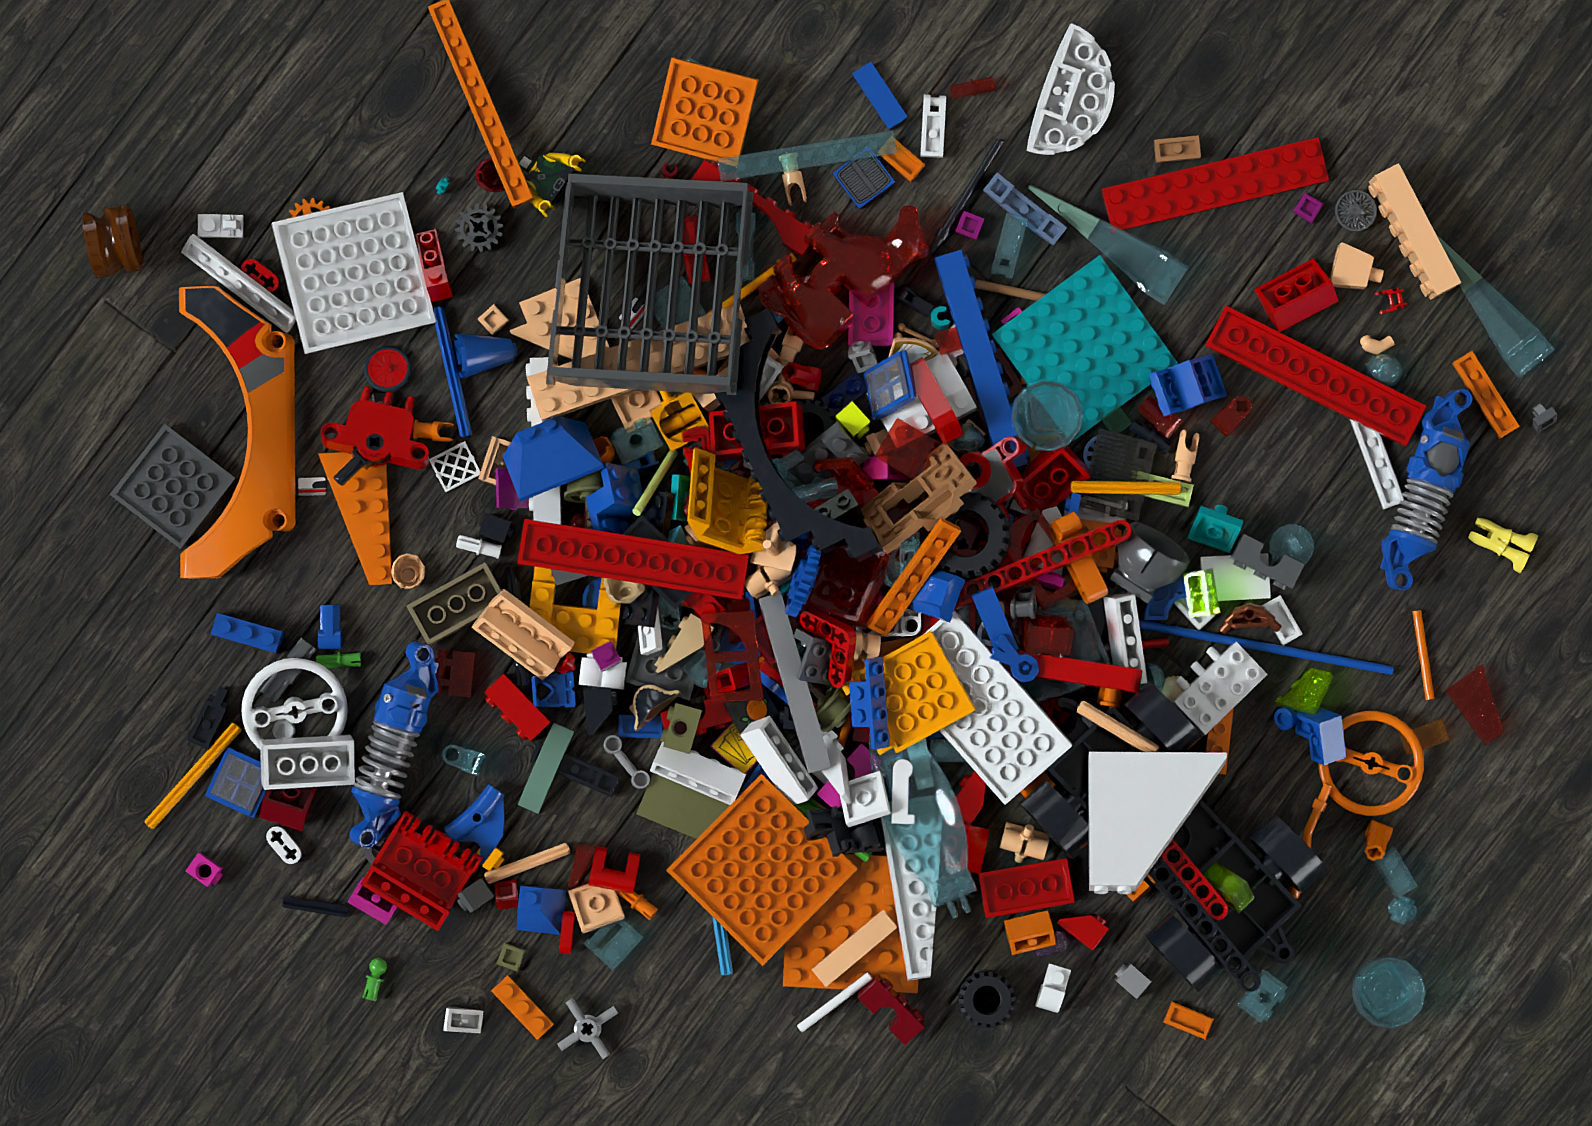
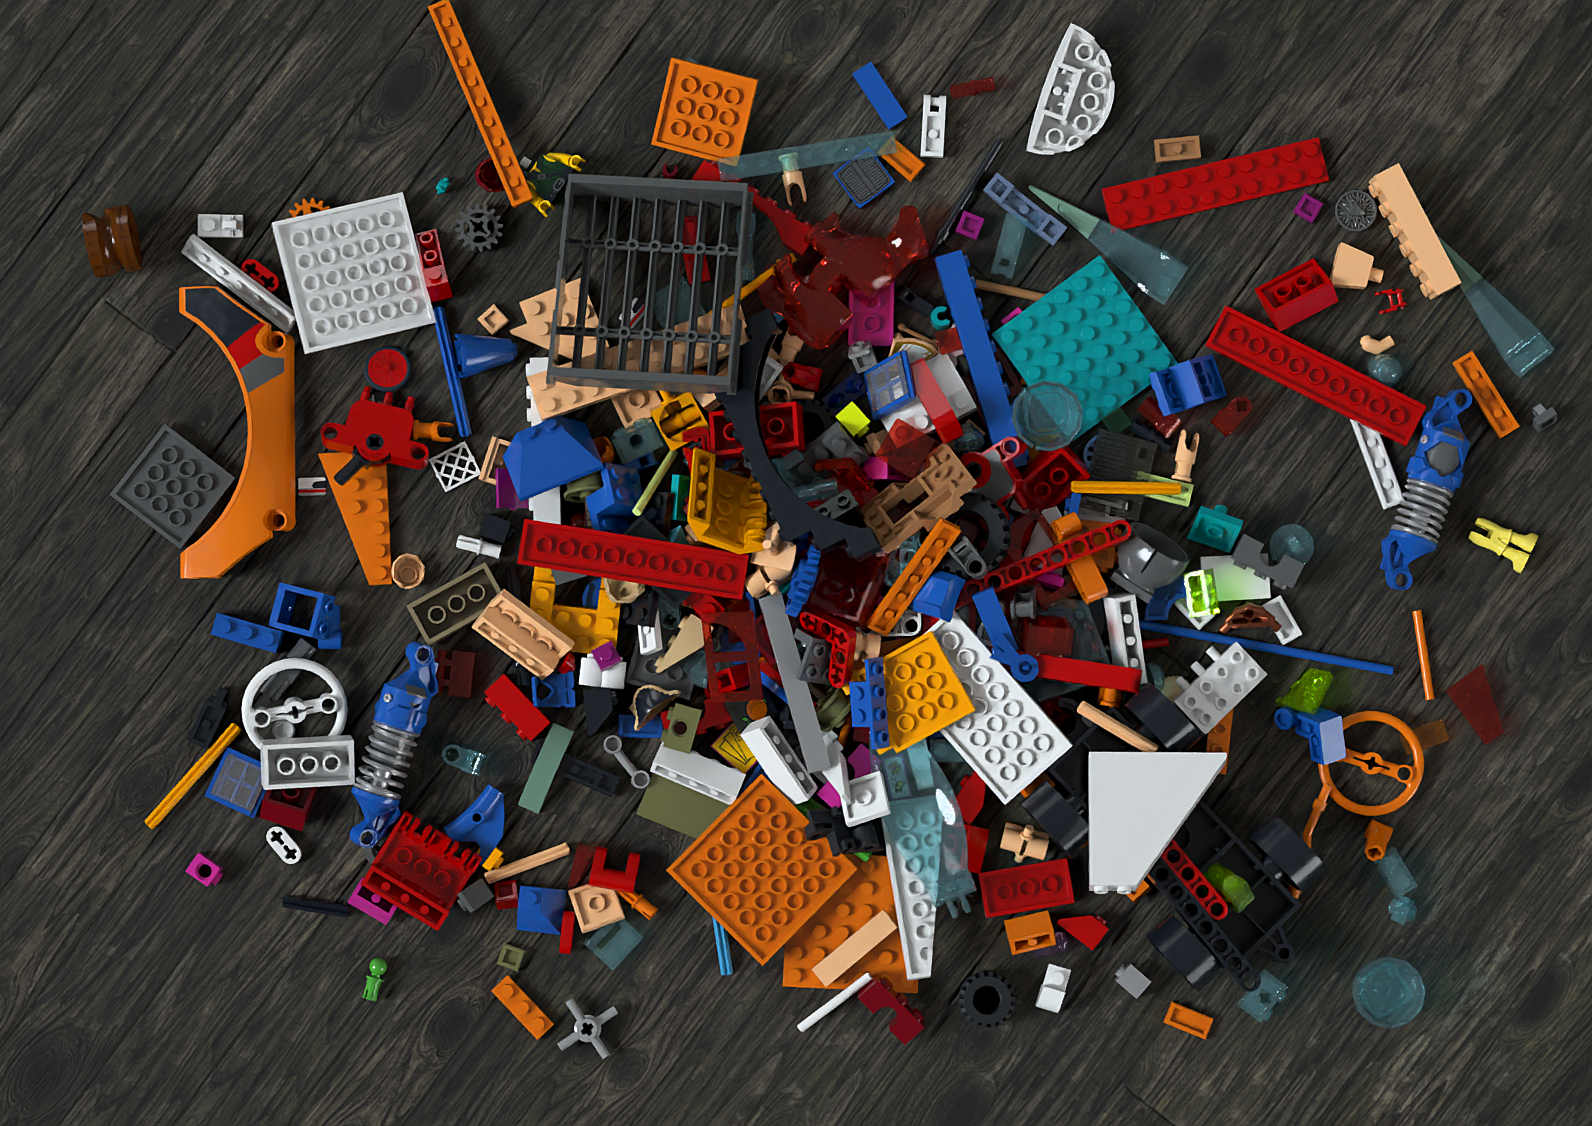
(284, 607): none -> blue window
(339, 660): bright green axle -> none
(463, 1020): white slope -> none
(900, 792): white leg -> none
(966, 556): none -> dark grey piece

